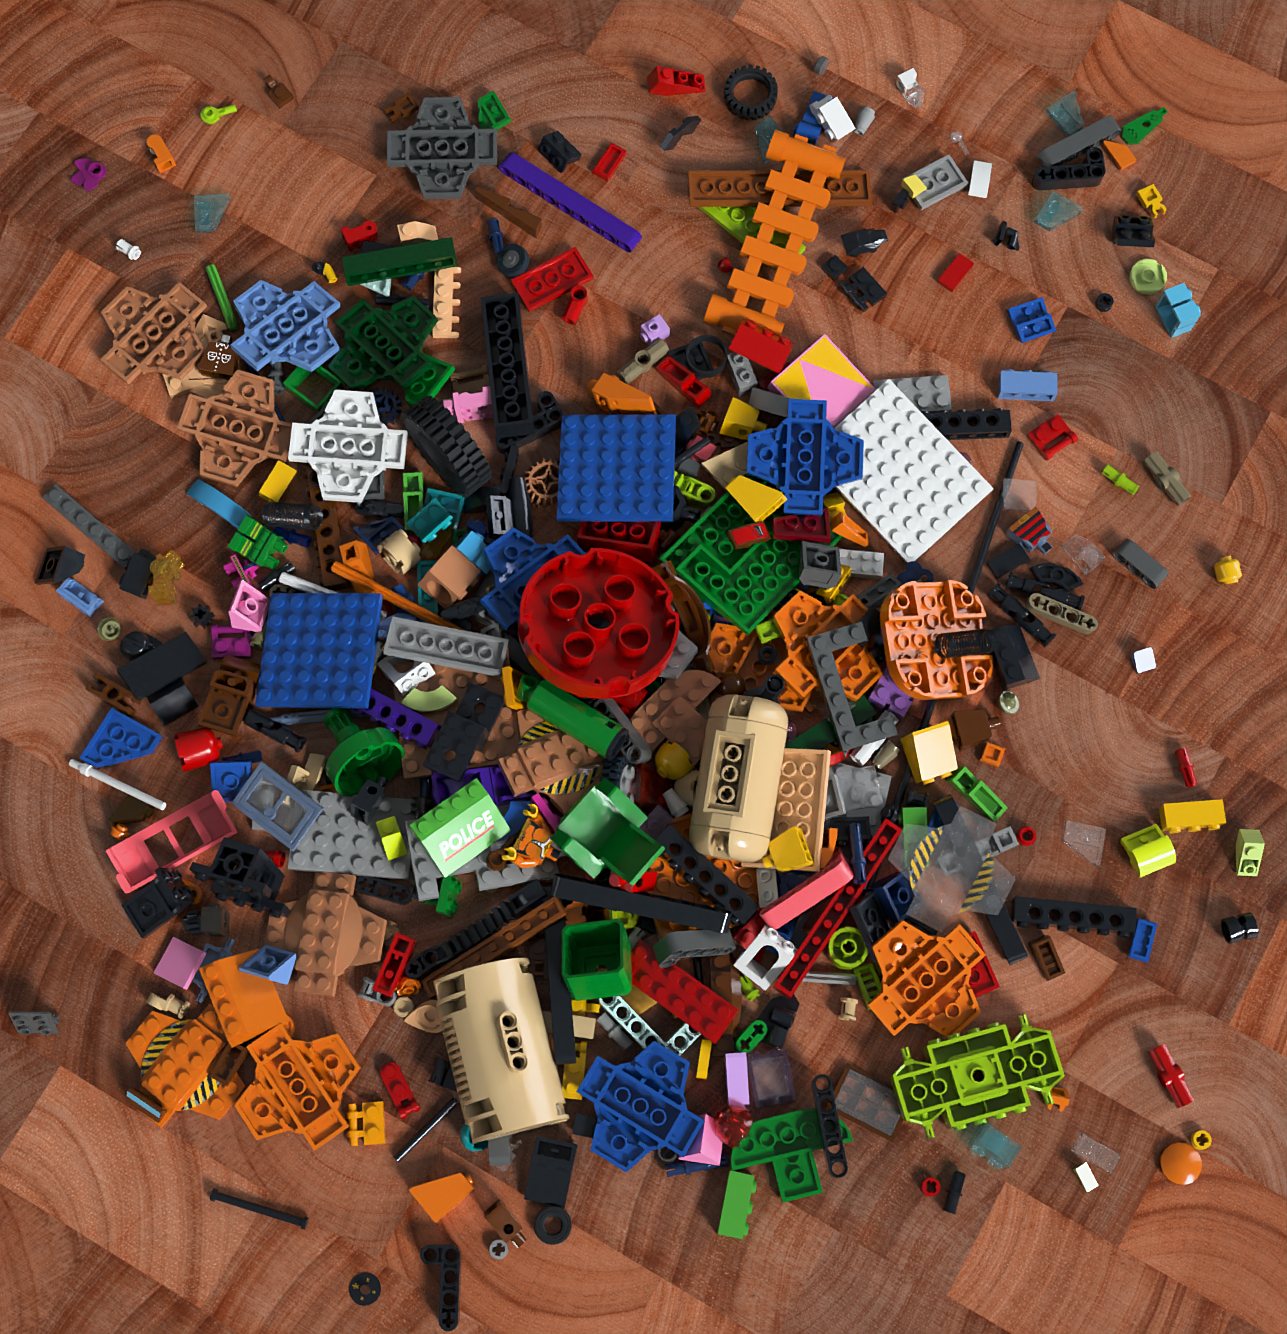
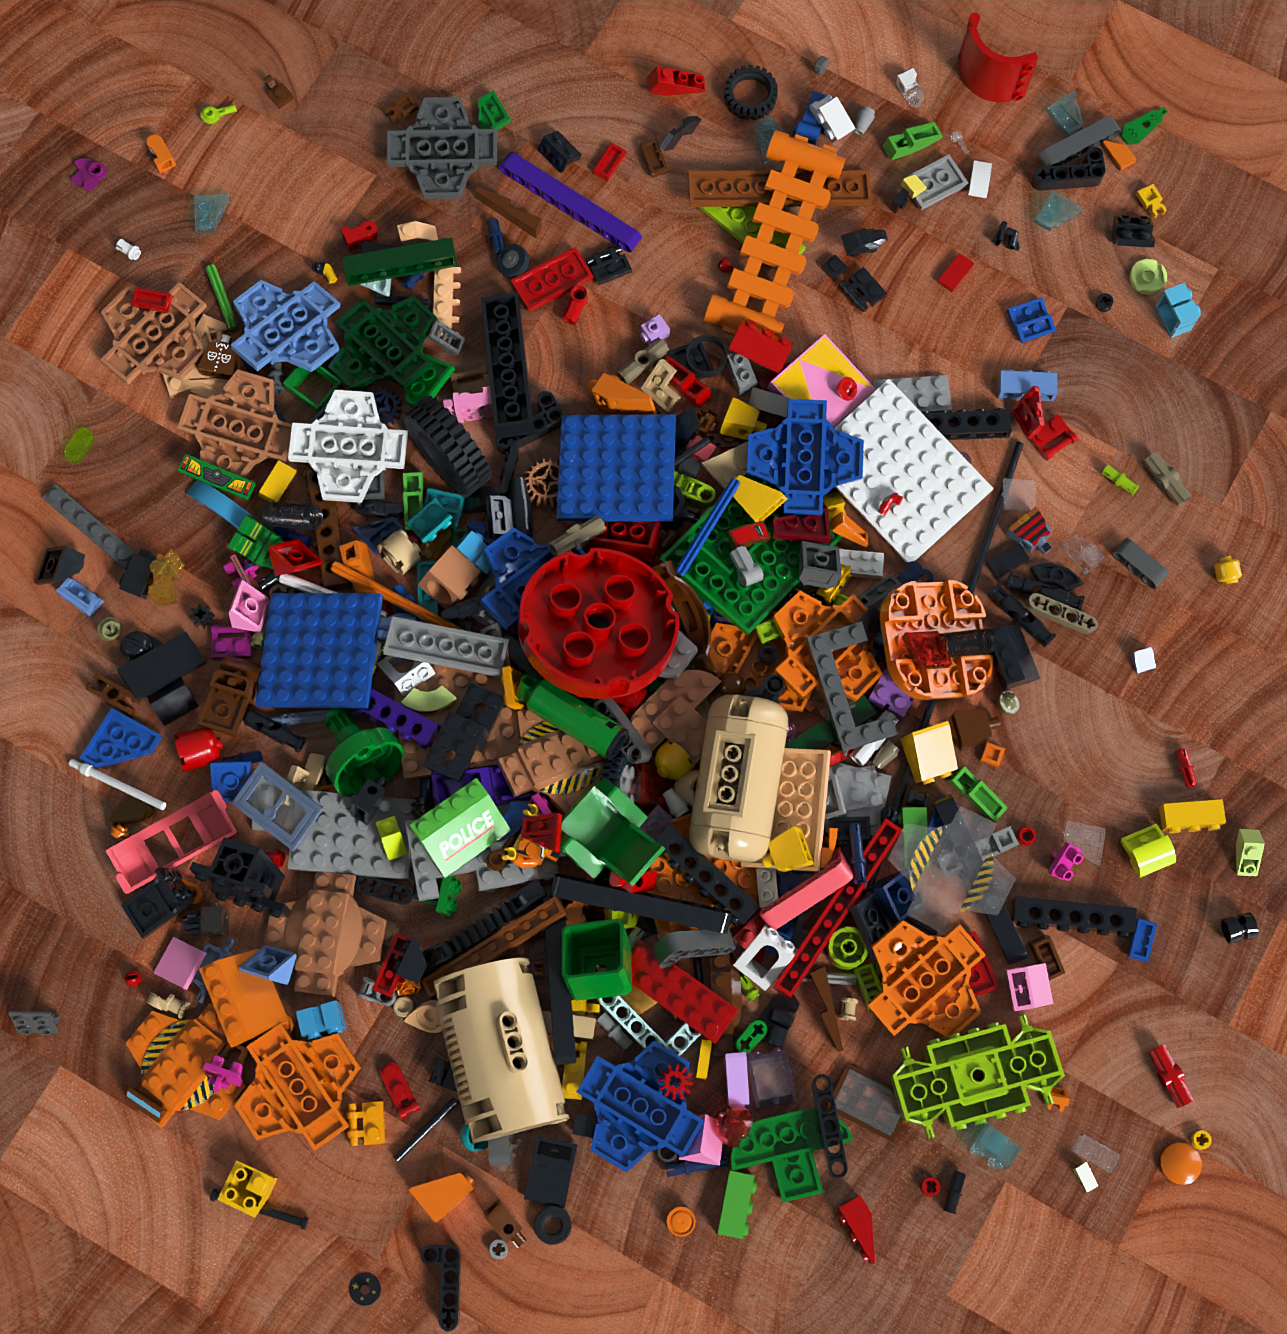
(79, 445): none -> clear neon green tile
(133, 982): none -> red hinge
(151, 300): none -> red tile
(216, 477): none -> tile
(222, 1077): none -> dark pink hips
(247, 1188): none -> yellow slope
(292, 557): none -> red slope
(321, 1019): none -> dark azure brick
(412, 964): none -> black slope
(458, 340): none -> dark grey slope
(543, 830): none -> red wing
(577, 536): none -> dark tan piece
(610, 269): none -> black plate
(654, 158): none -> reddish brown plate
(658, 388): none -> tan plate
(677, 1074): none -> red gear
(681, 1221): none -> orange wheel
(707, 527): none -> blue axle
(747, 571): none -> light grey piece
(828, 1016): none -> reddish brown slope
(847, 388): none -> red hat
(859, 1220): none -> red slope
(888, 501): none -> red arm
(912, 140): none -> bright green slope
(927, 650): none -> clear red plate
(991, 74): none -> red hinge
(1029, 412): none -> red wing
(1029, 987): none -> bright pink slope
(1064, 860): none -> dark pink hips

